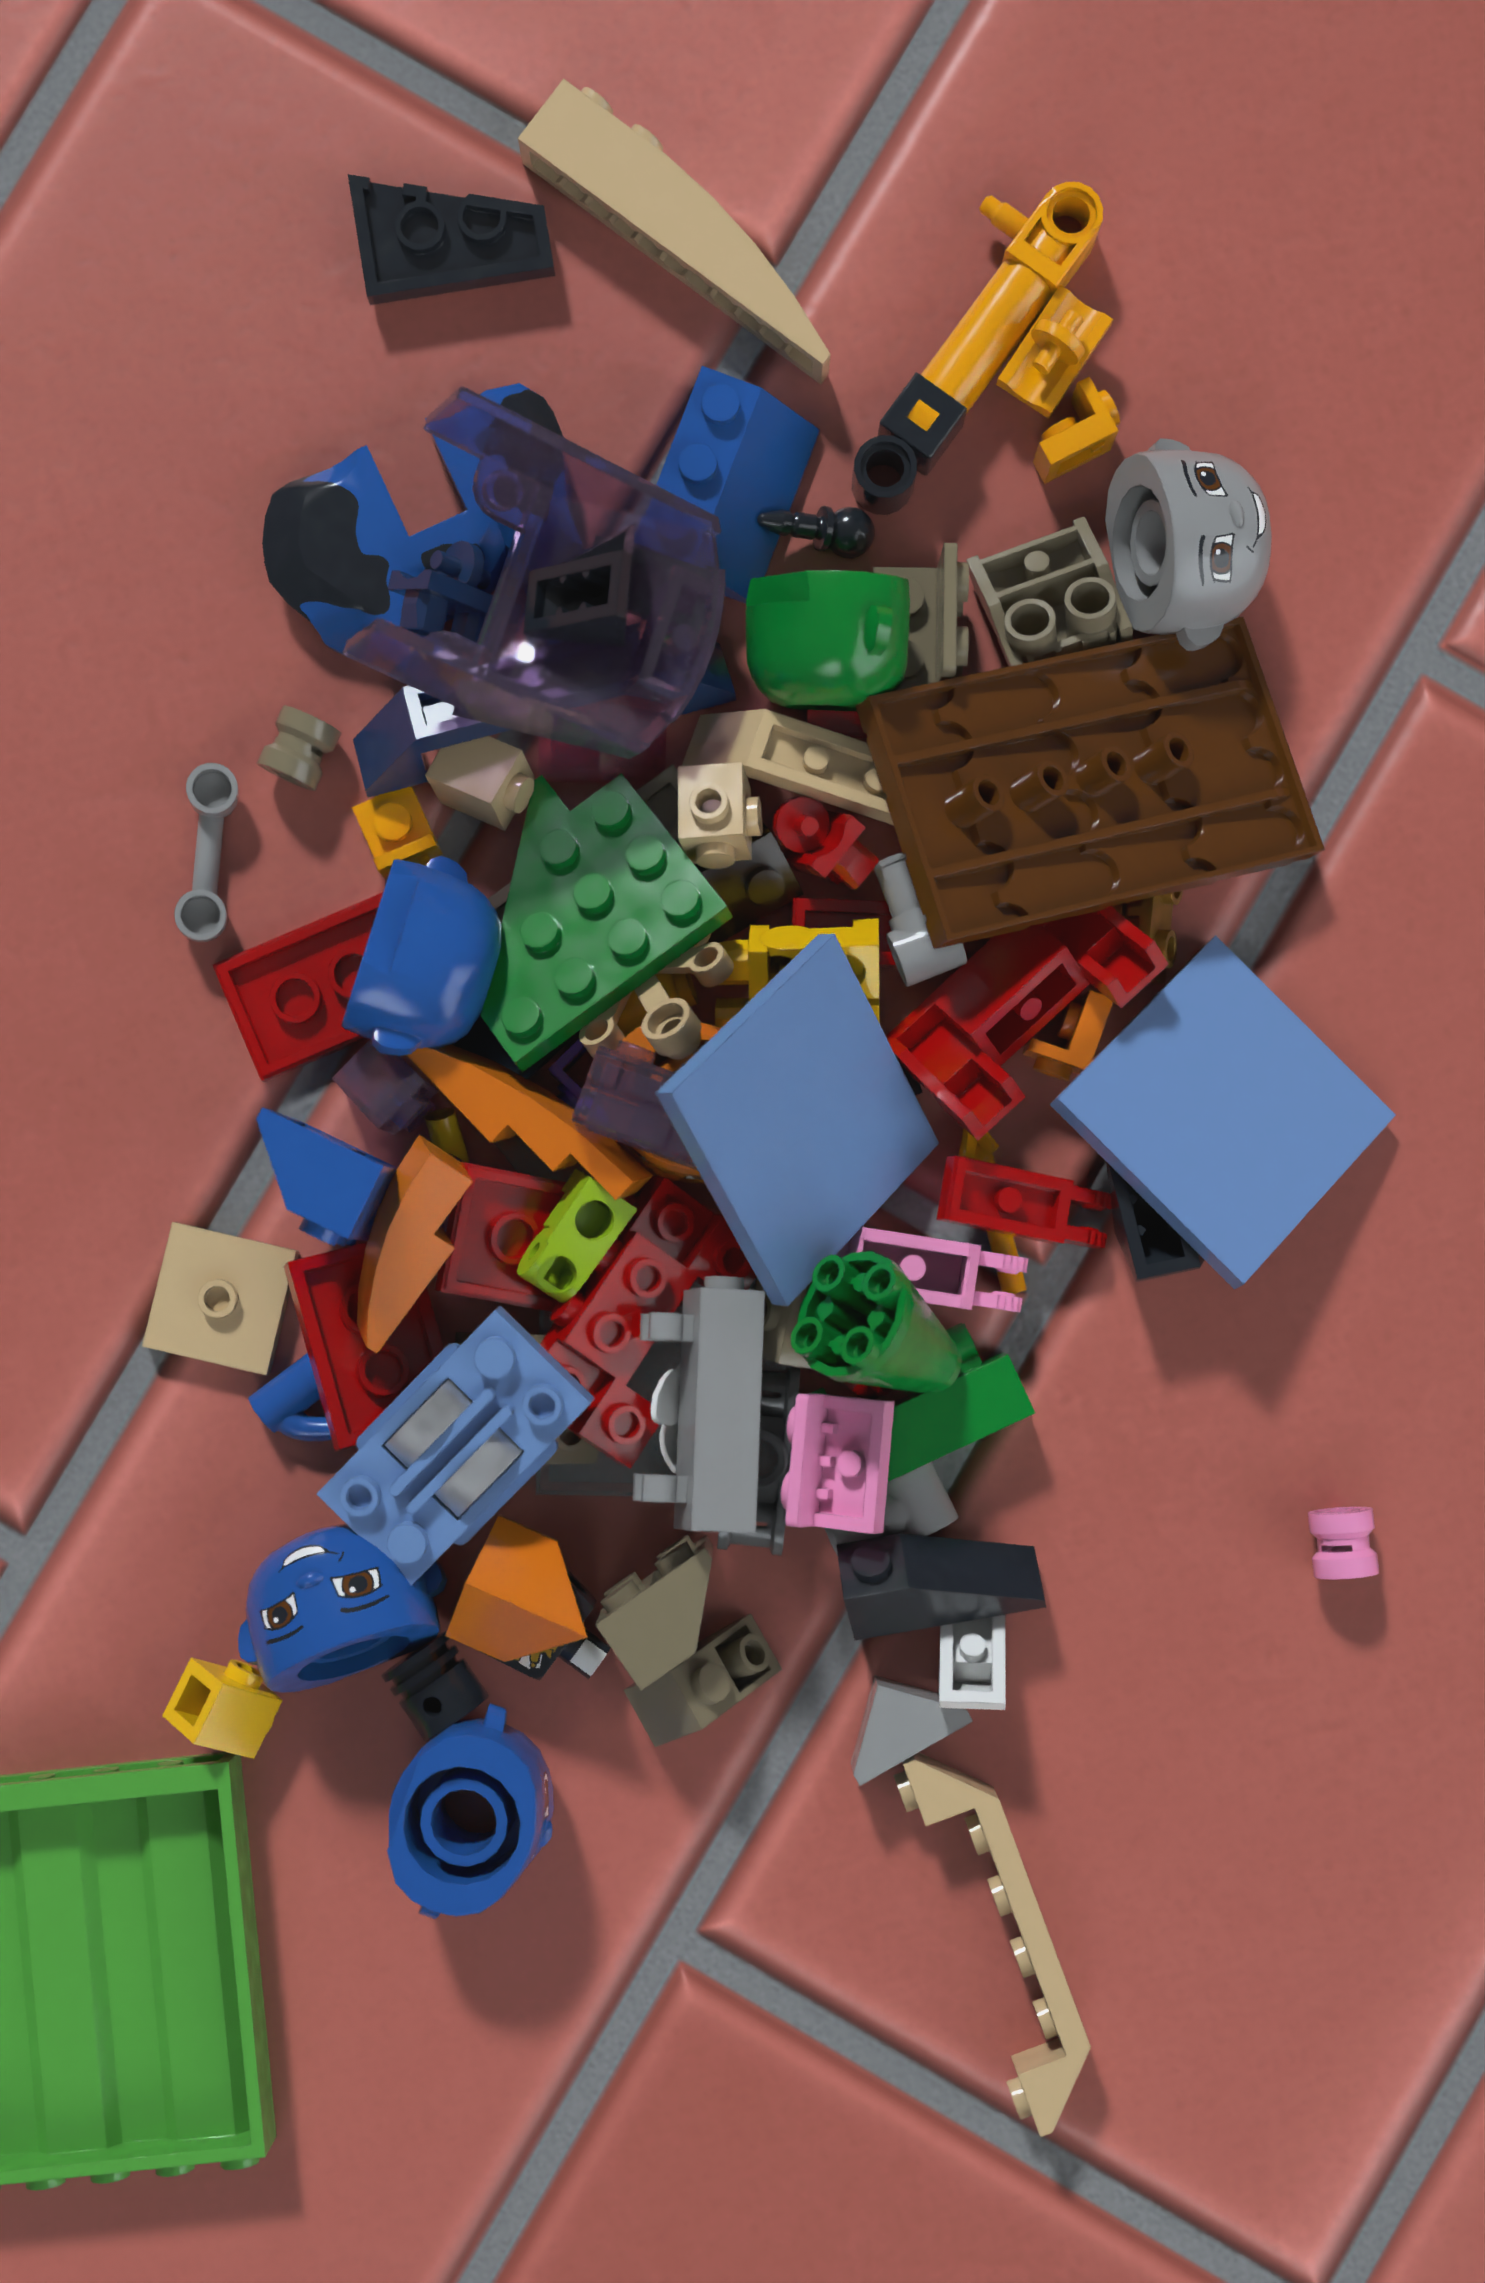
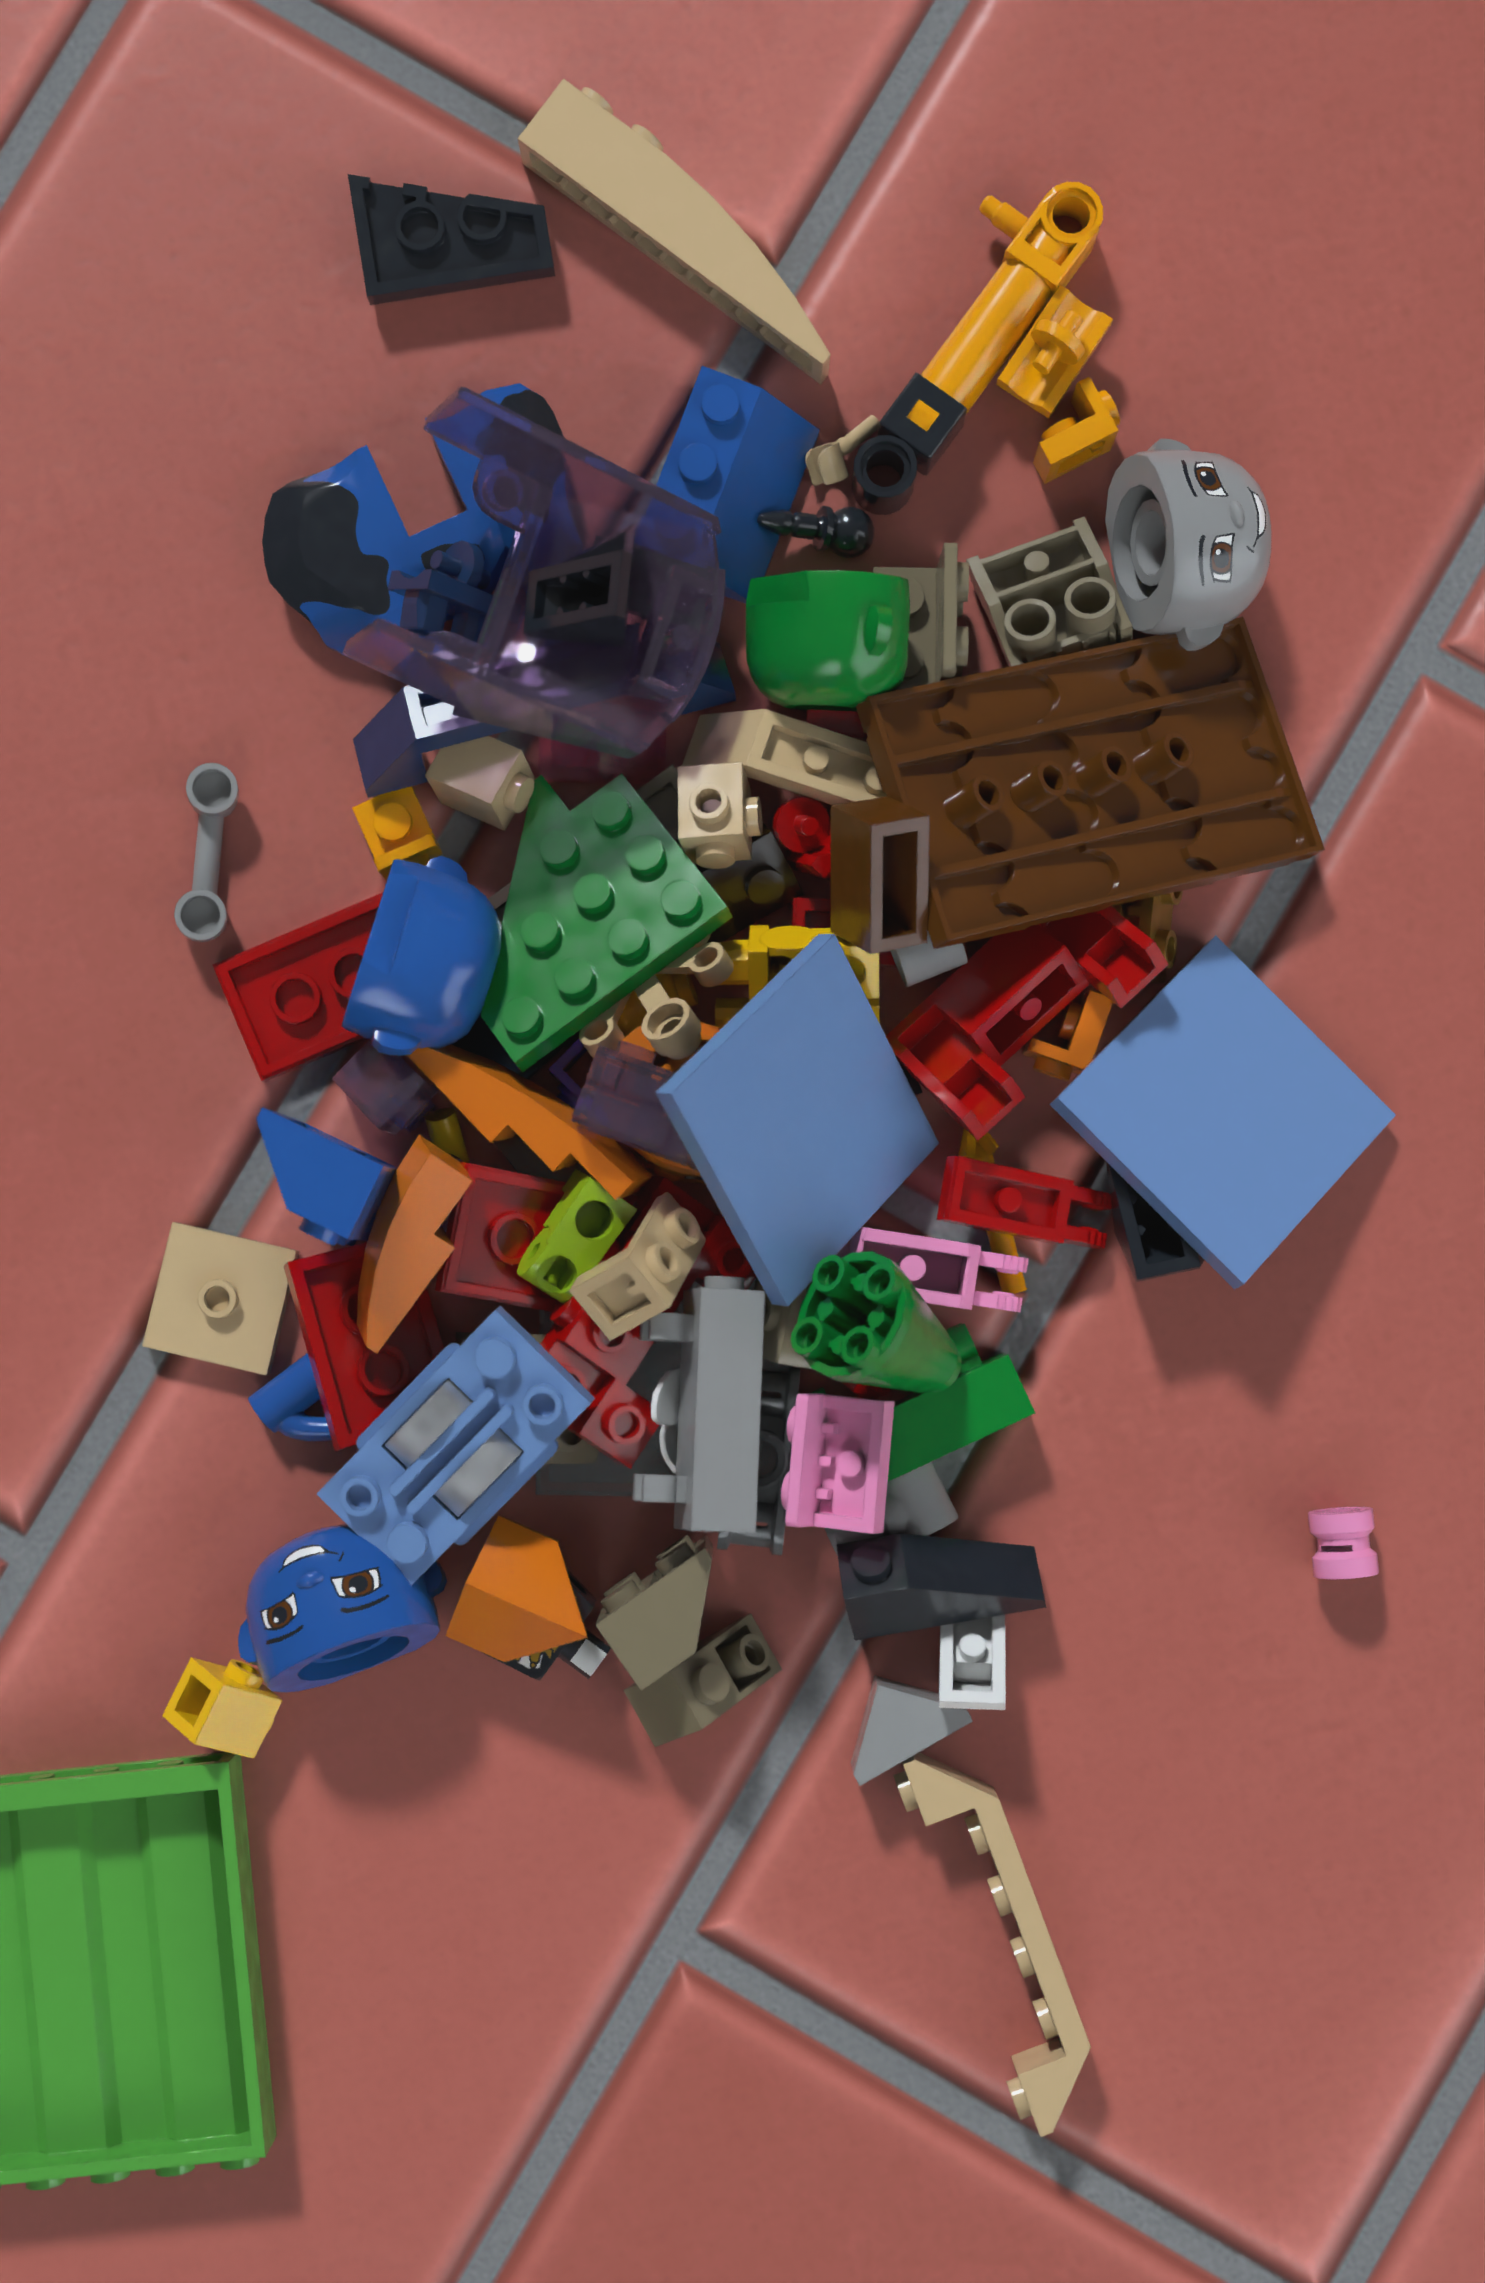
(299, 748): dark tan wheel -> none
(435, 1686): black piece -> none
(443, 1863): blue piece -> none
(645, 1274): none -> tan bracket
(827, 461): none -> tan hand
(879, 874): none -> reddish brown brick

